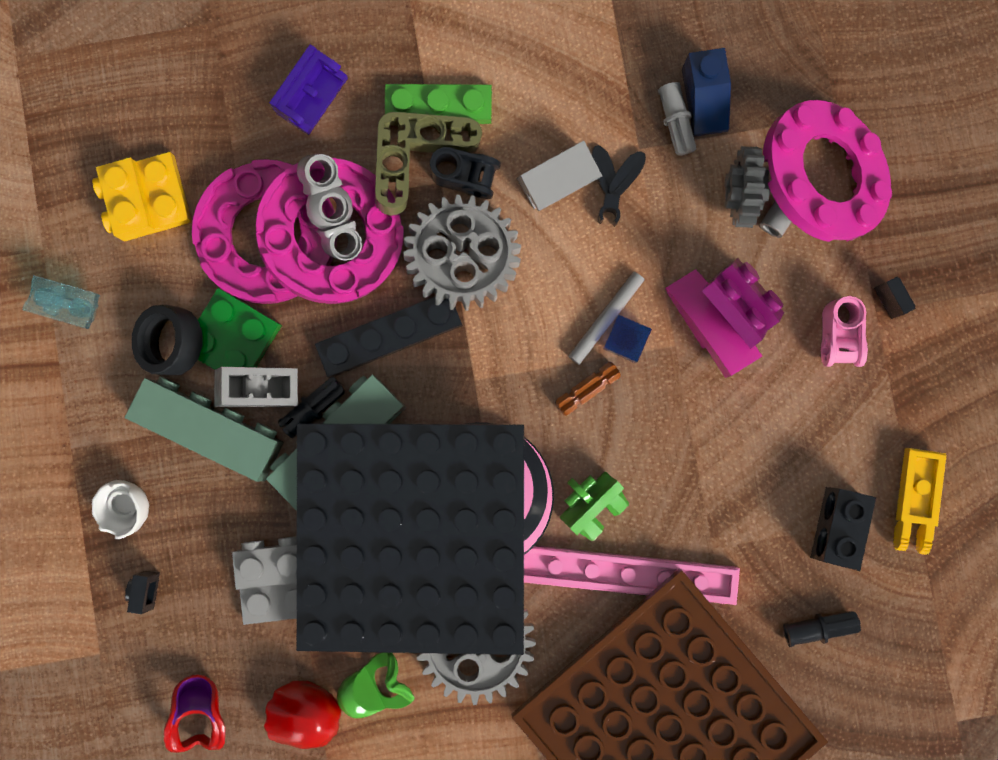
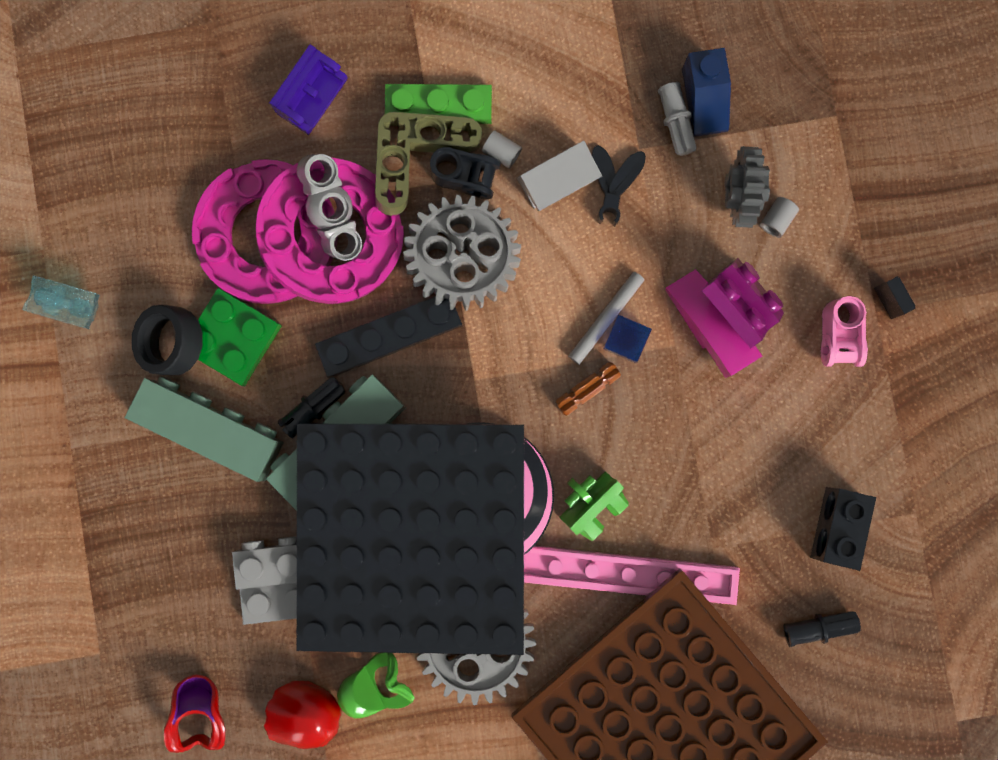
(120, 508): white hair -> none
(141, 196): yellow plate -> none
(142, 592): black plate -> none
(255, 387): light grey brick -> none
(502, 149): none -> light grey hinge
(798, 197): dark pink plate -> none
(919, 498): yellow hinge -> none

